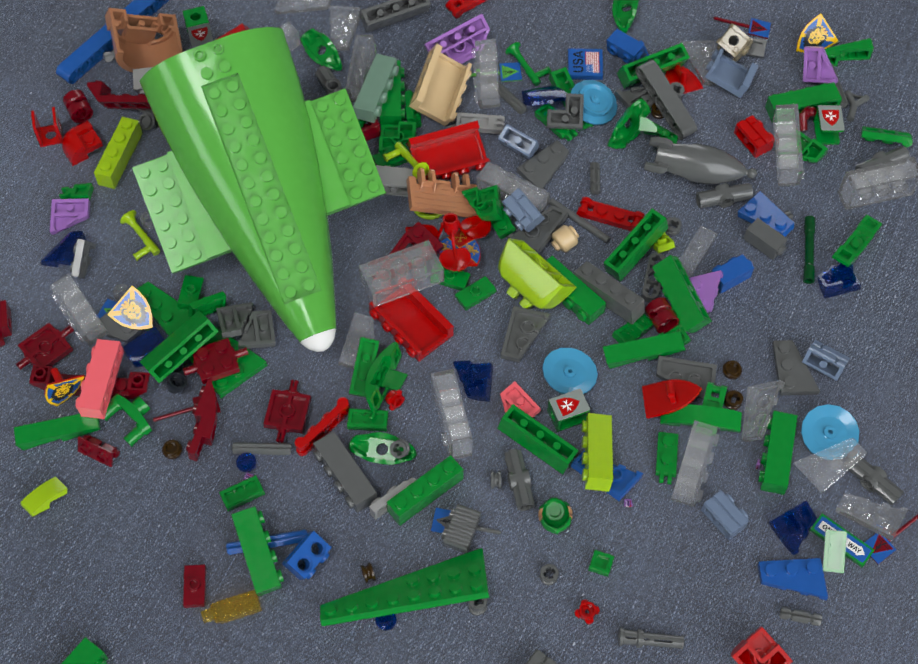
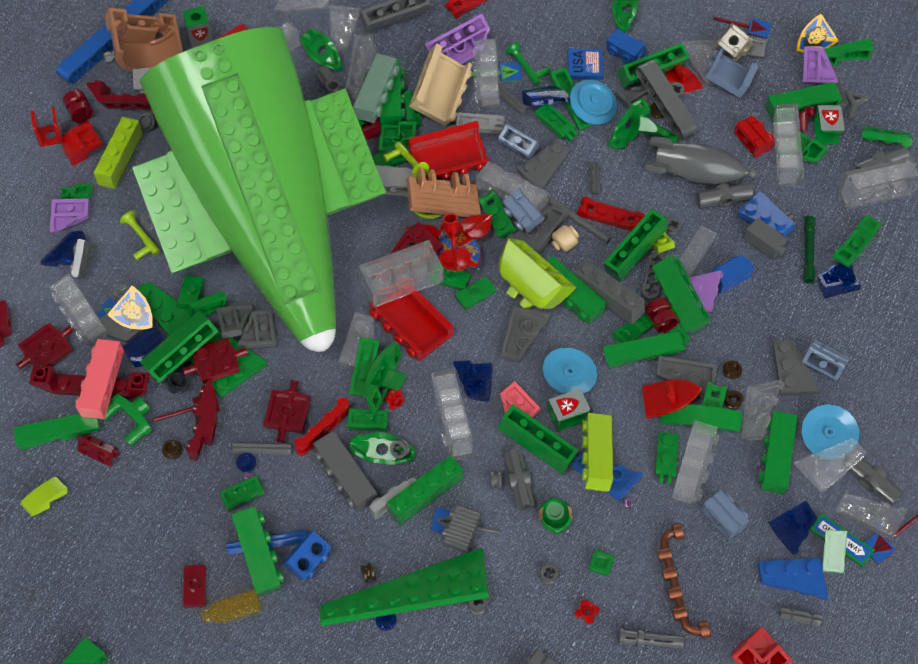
(61, 390): shield -> none
(485, 202): green slope -> none
(570, 117): dark grey brick -> none
(674, 592): none -> copper bar

